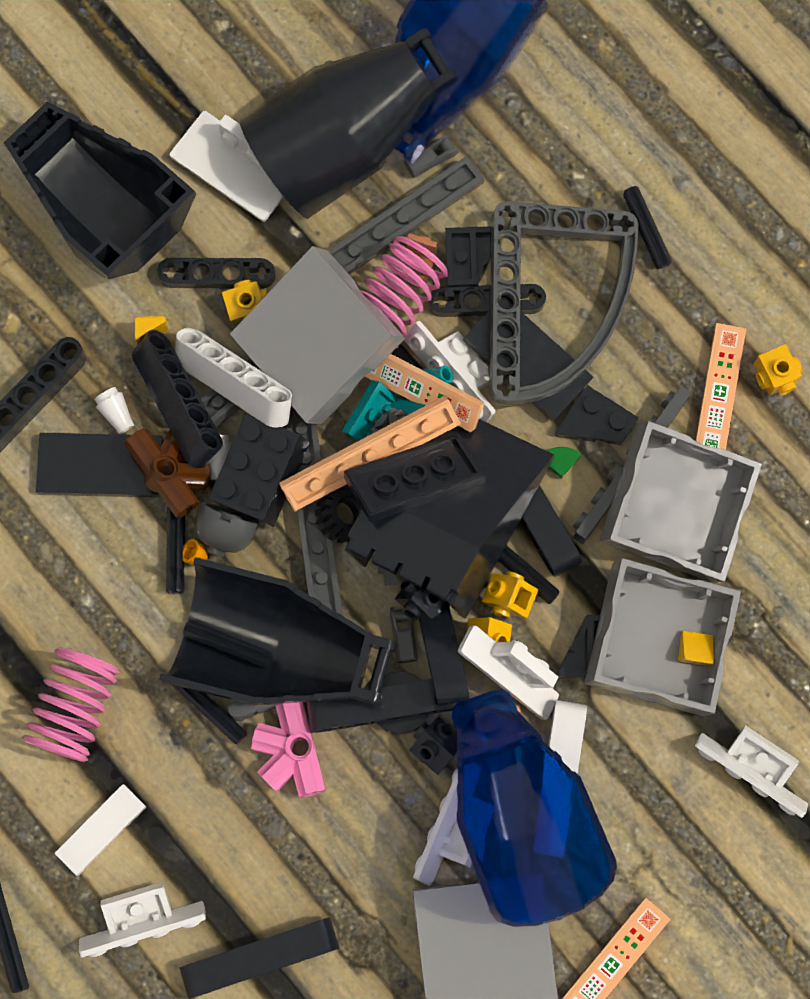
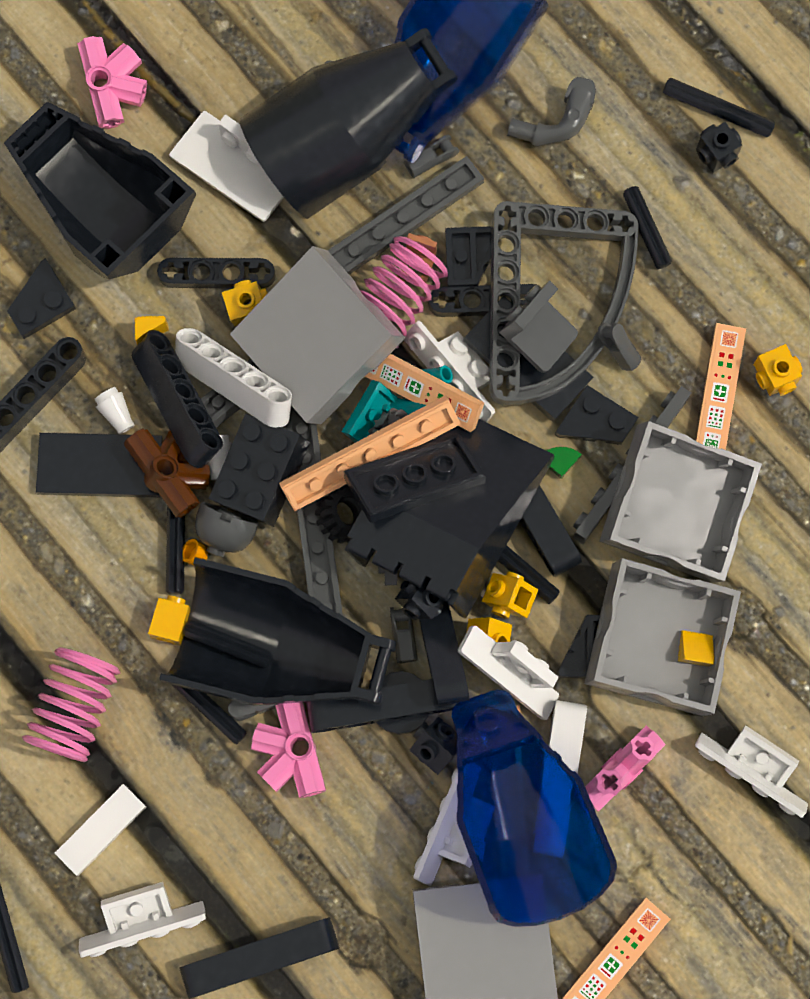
(40, 301): none -> black wing
(119, 86): none -> bright pink piece
(169, 620): none -> yellow brick
(539, 328): none -> dark grey bracket
(579, 101): none -> dark grey piece
(619, 345): none -> dark grey bar
(623, 767): none -> bright pink piece
(719, 107): none -> black axle
(719, 146): none -> black brick

